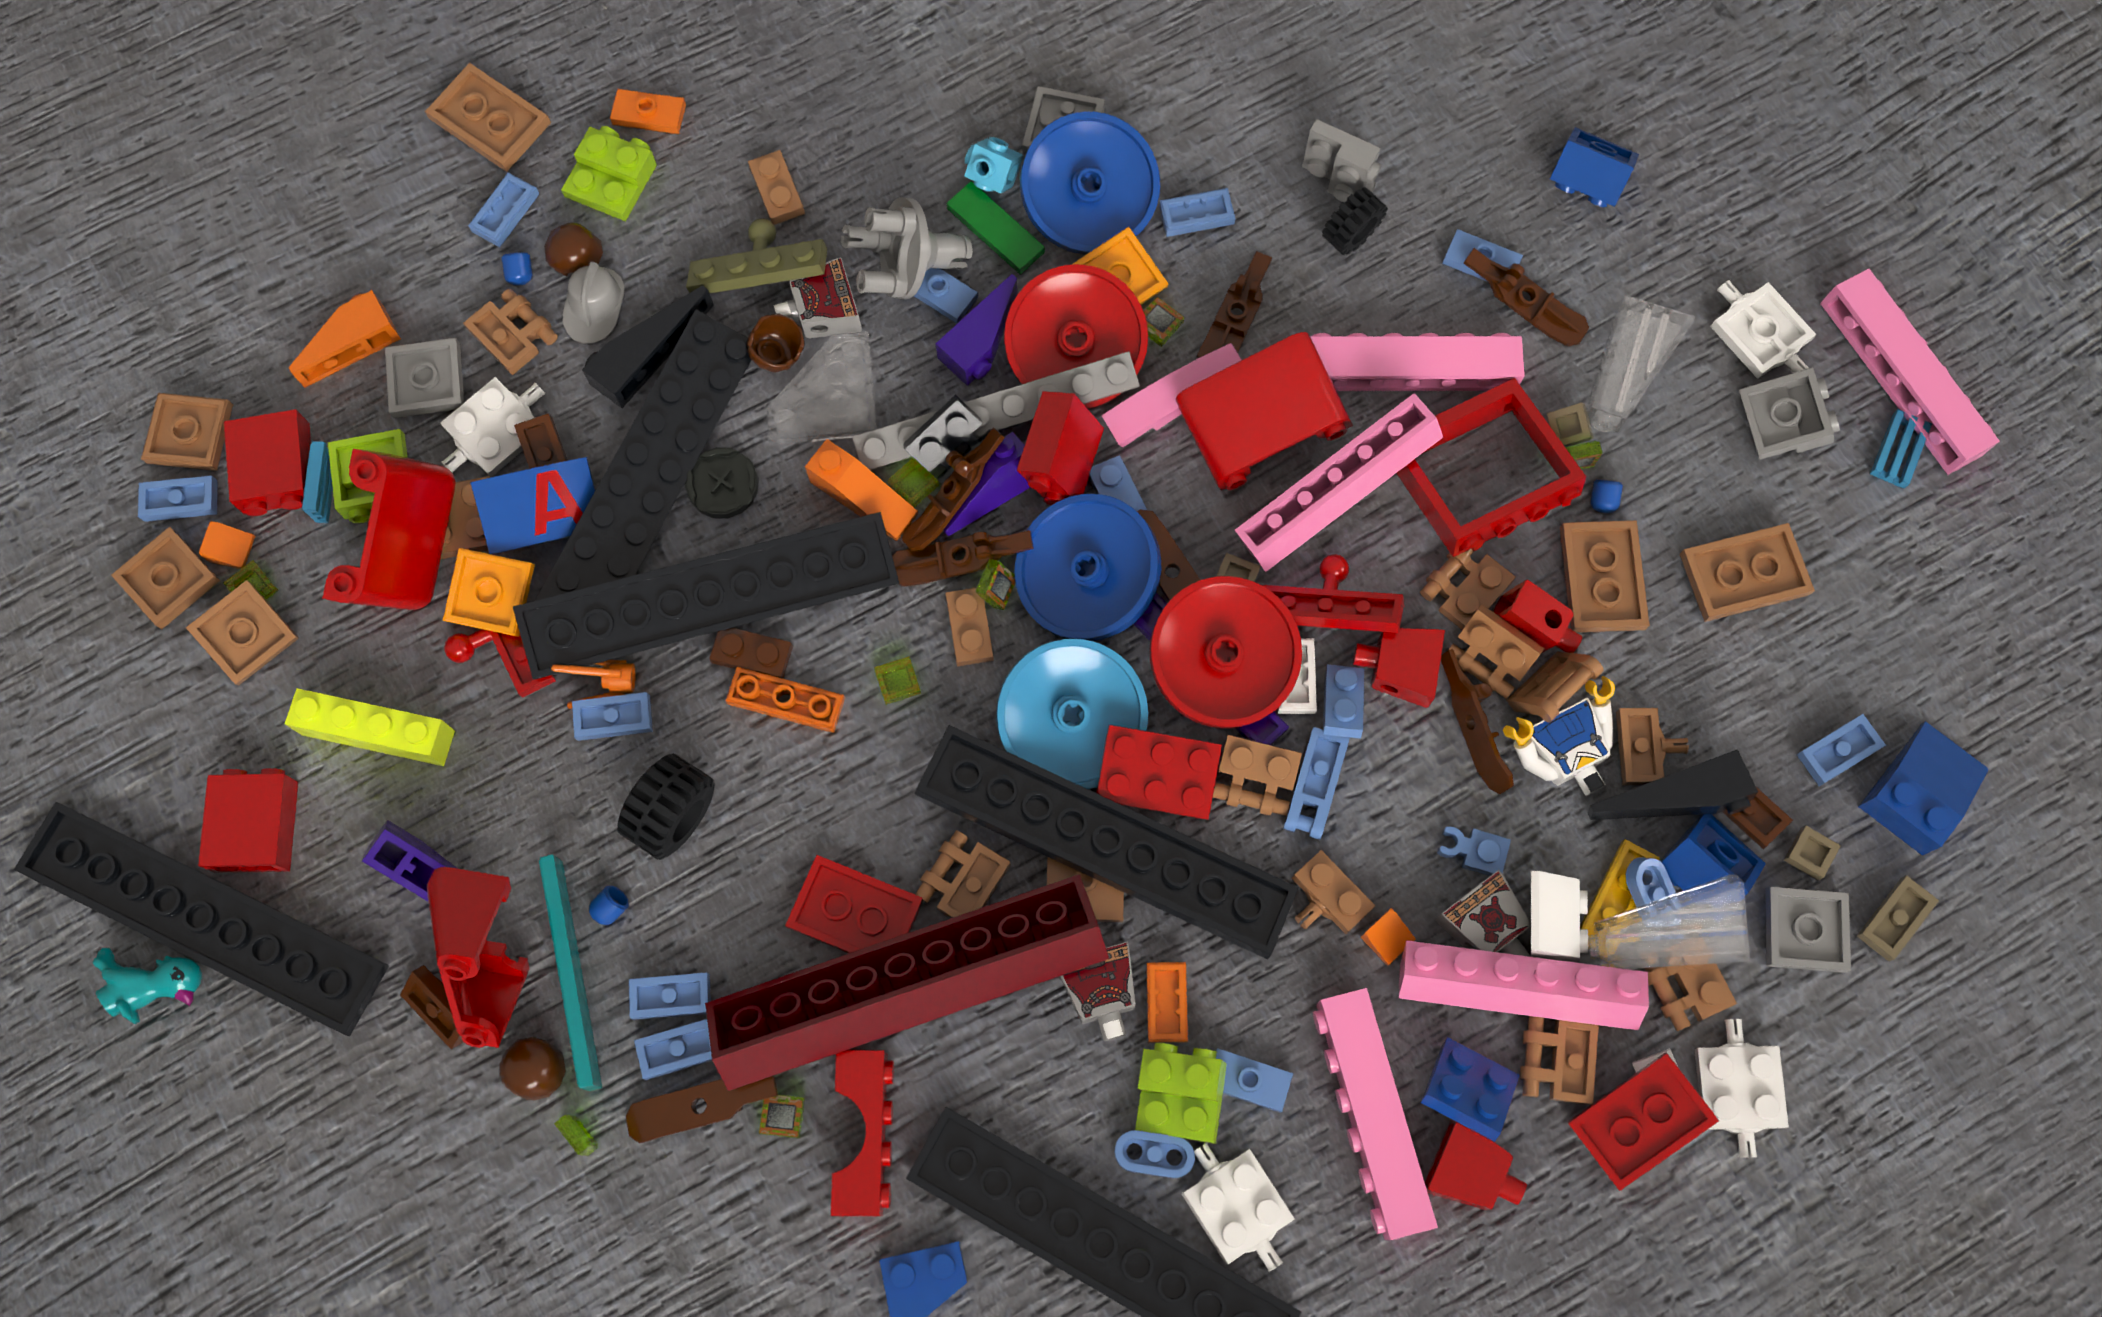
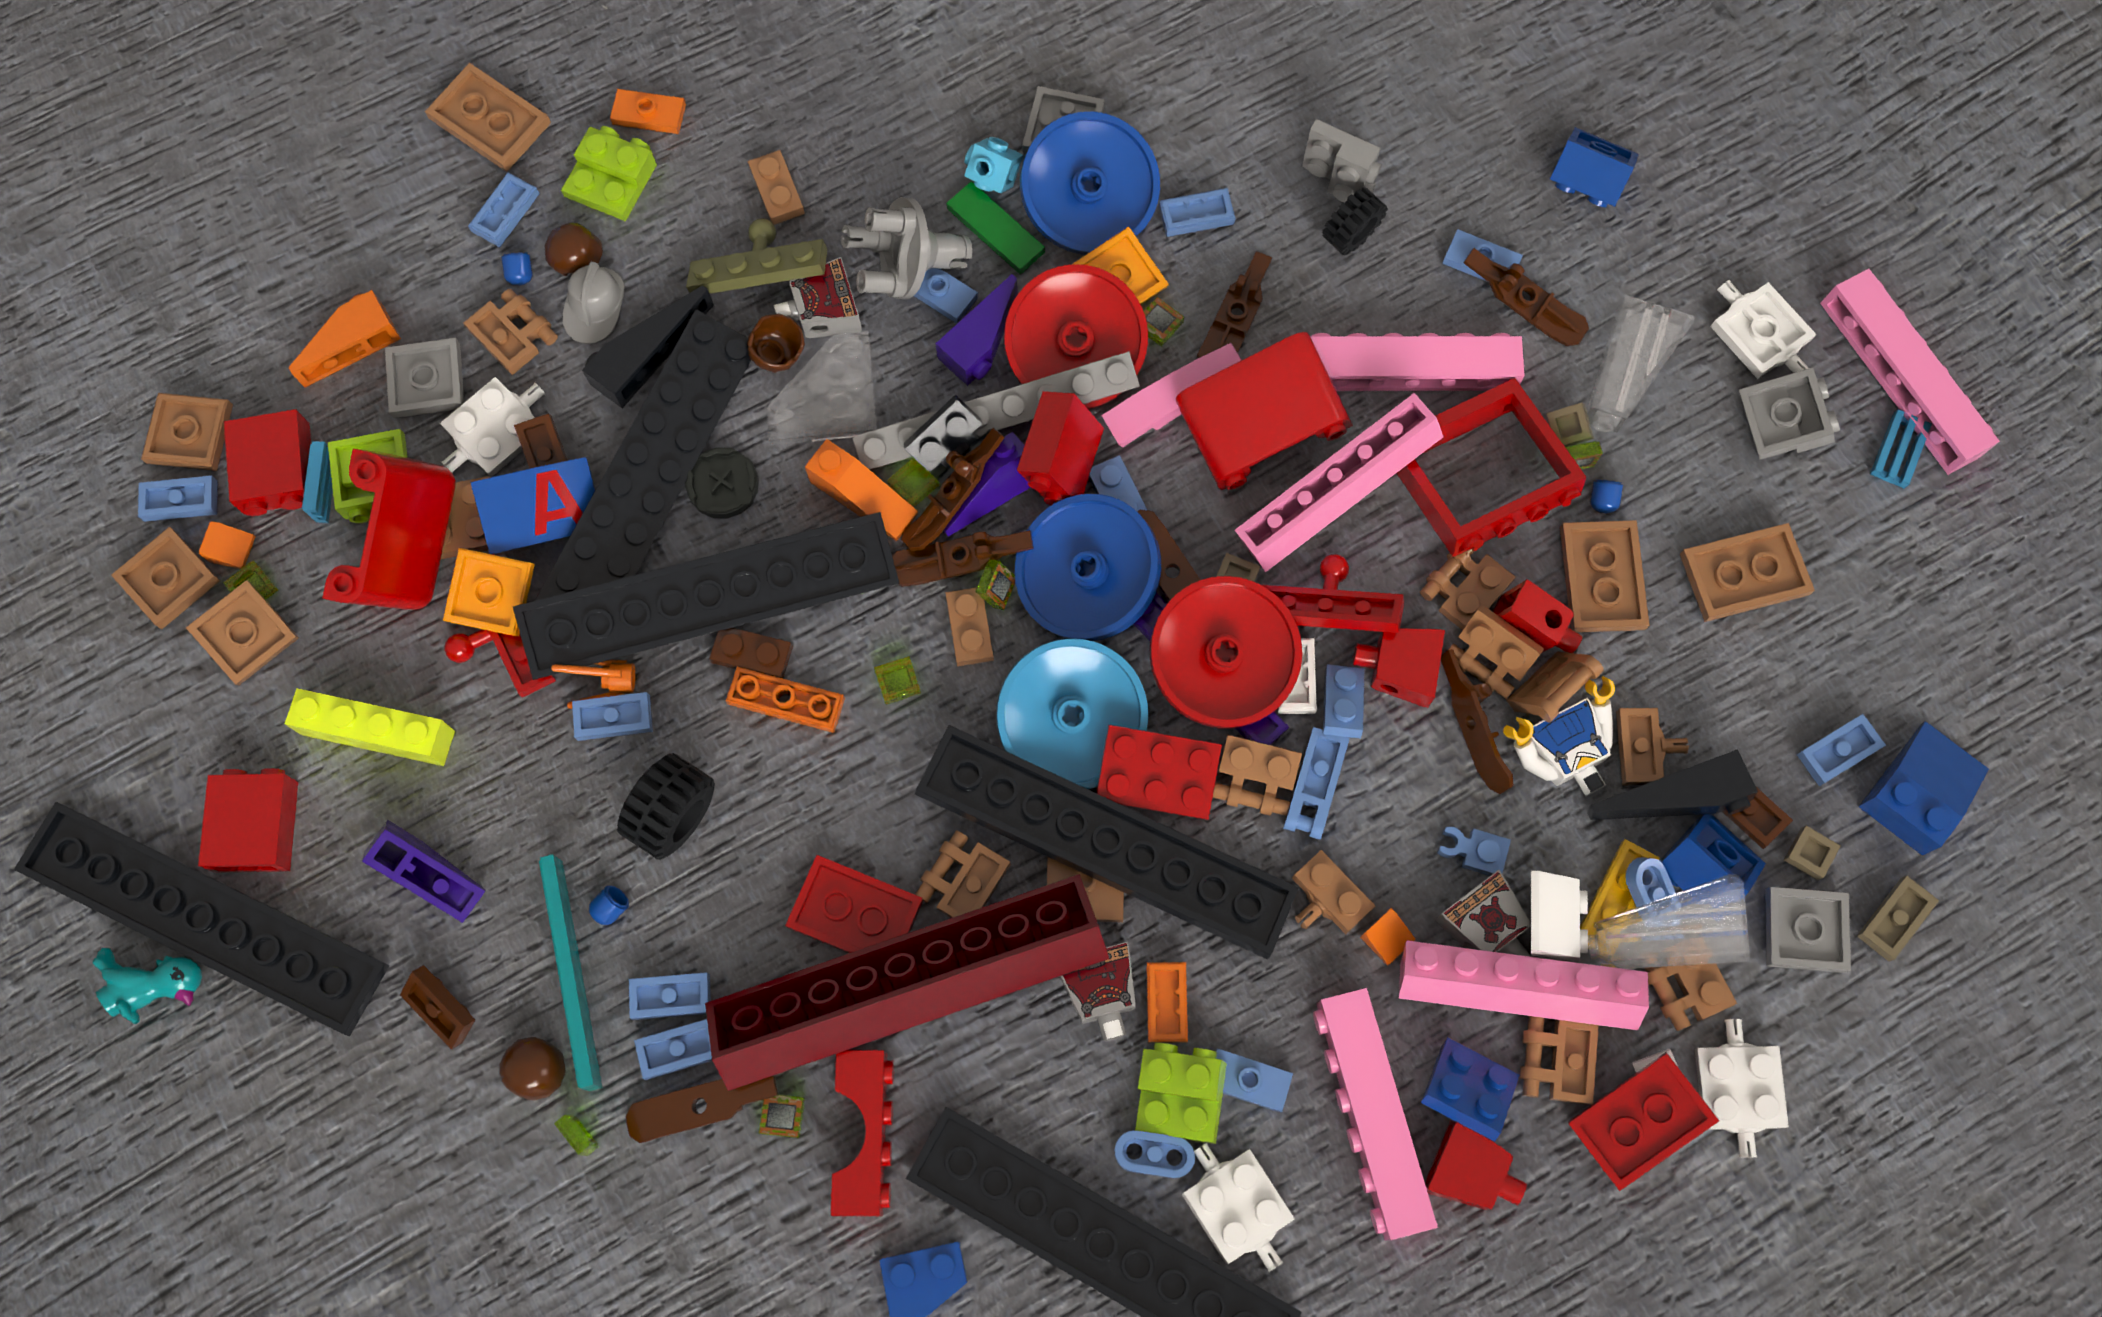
(475, 972): red windscreen -> none

